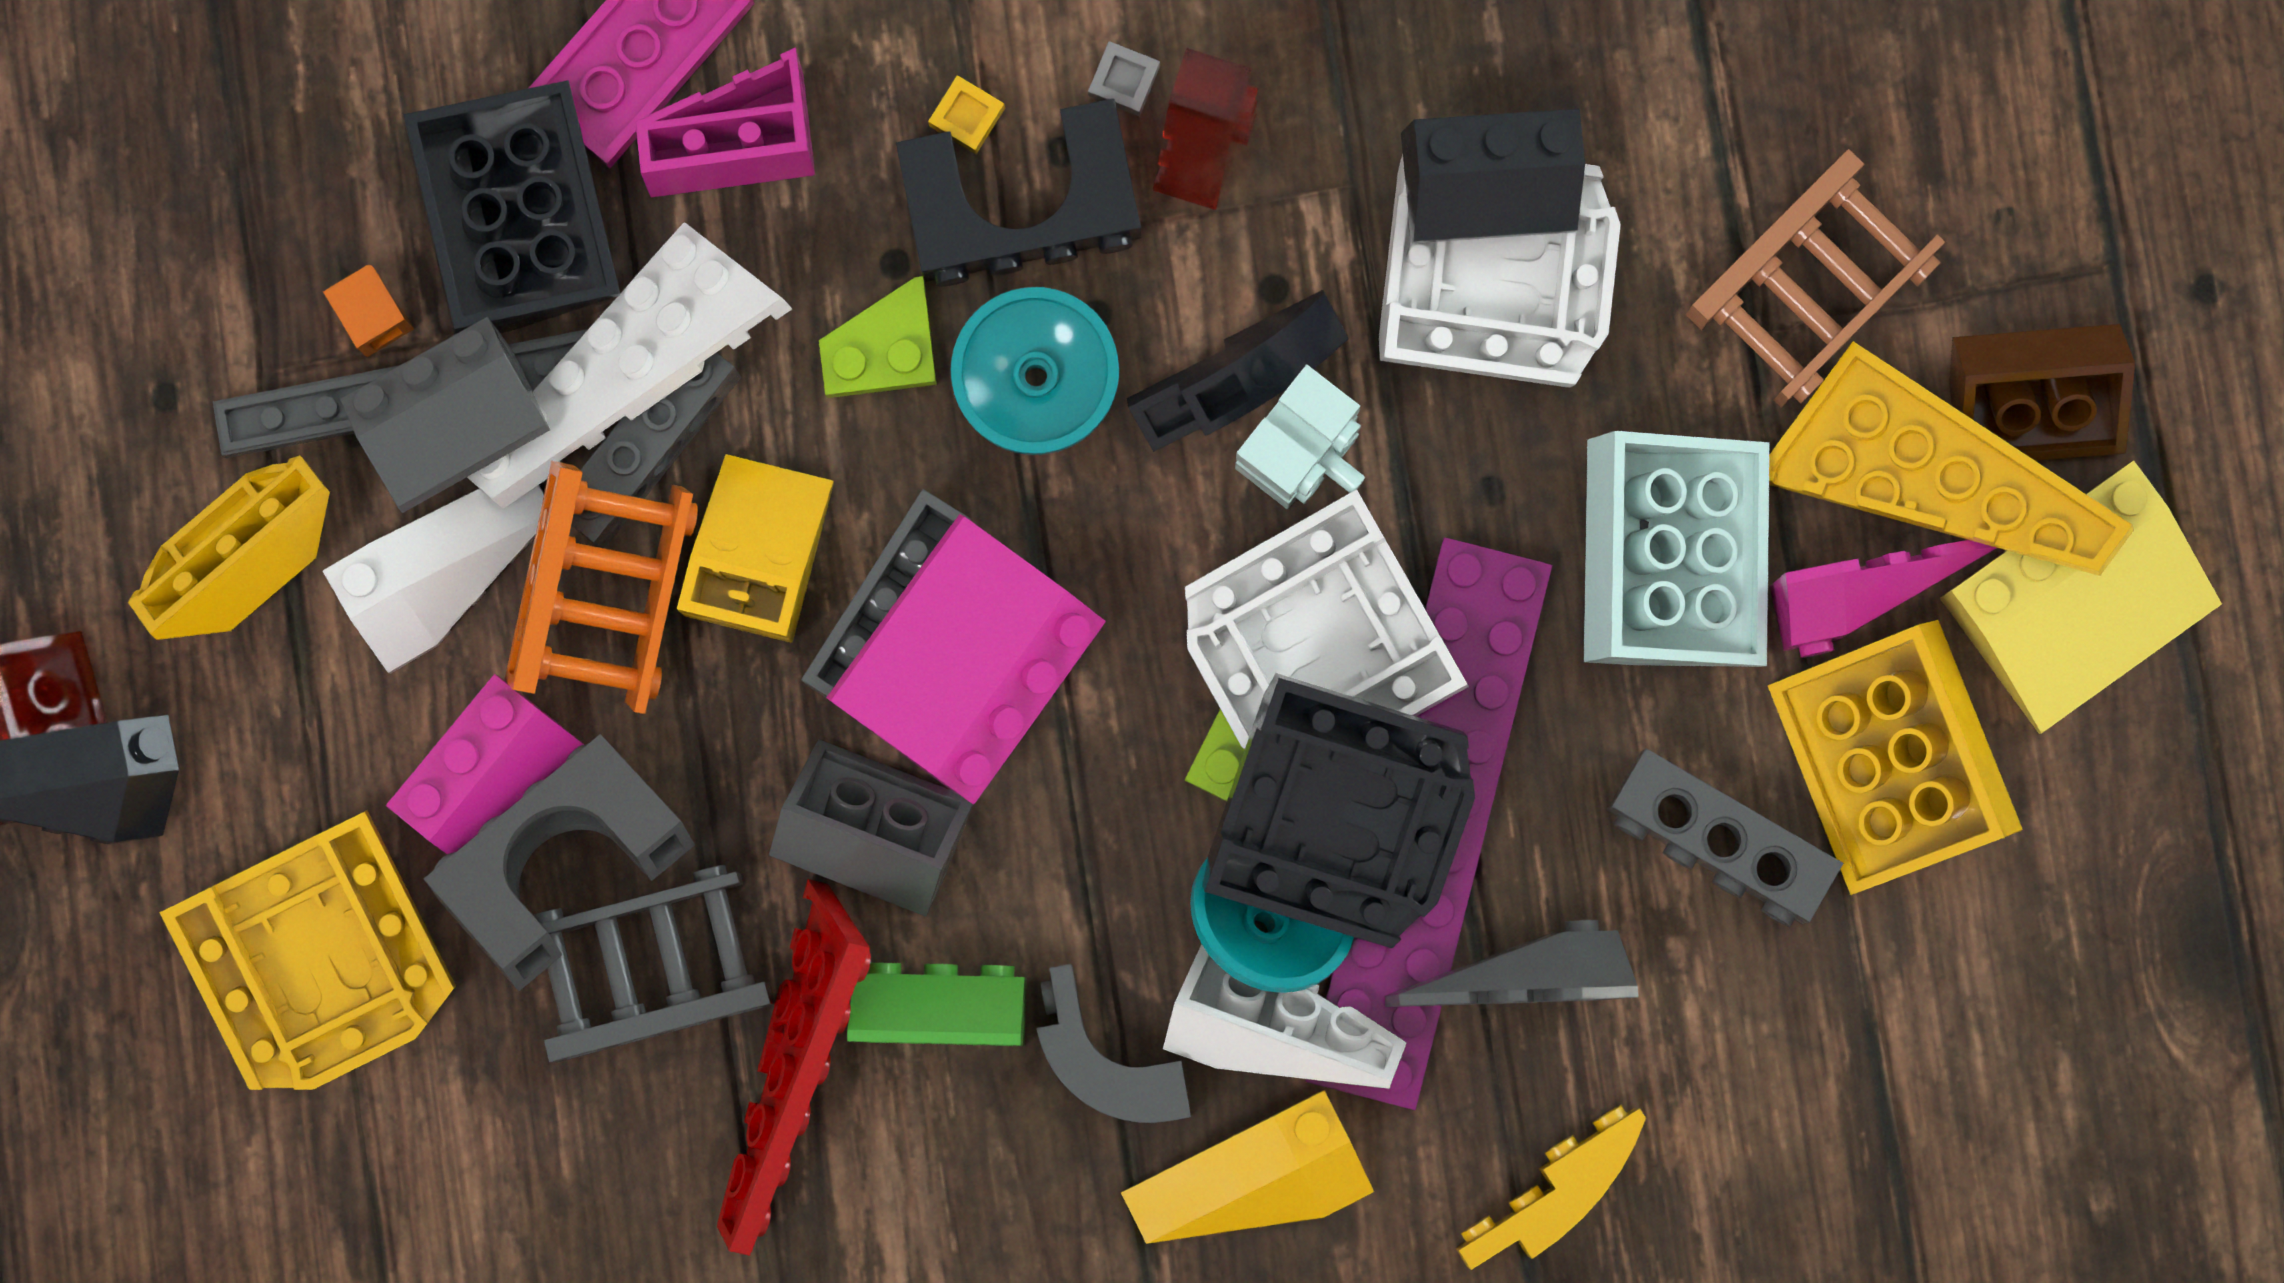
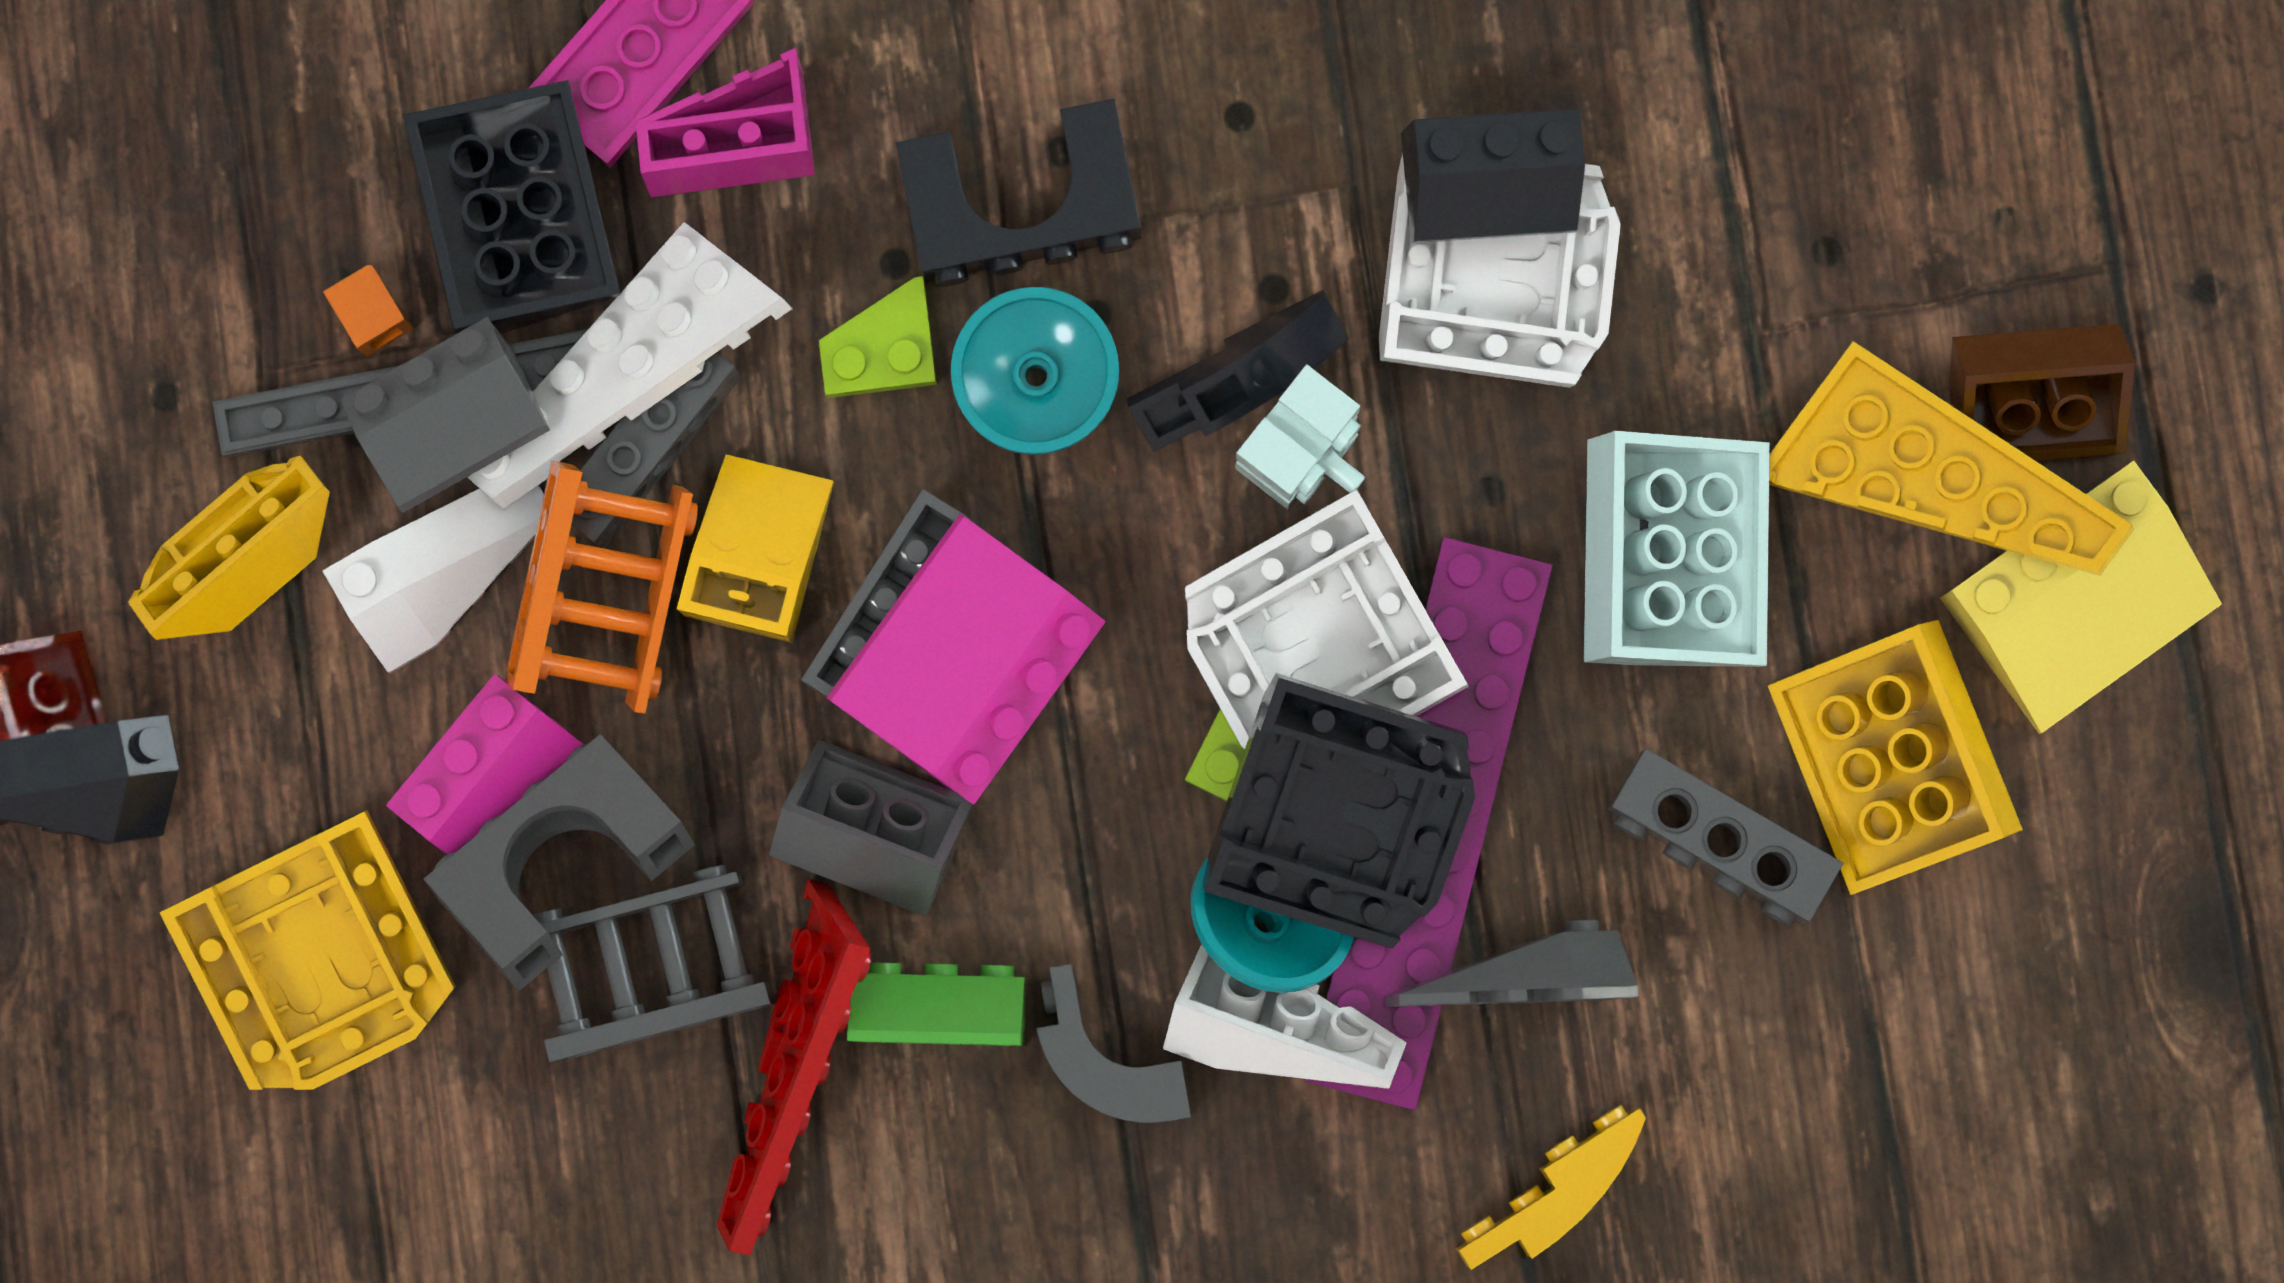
(966, 114): yellow plate -> none
(1125, 77): light grey plate -> none
(1204, 122): clear red wedge -> none
(1266, 1175): yellow wedge -> none
(1800, 228): nougat fence -> none
(1840, 597): dark pink wedge -> none

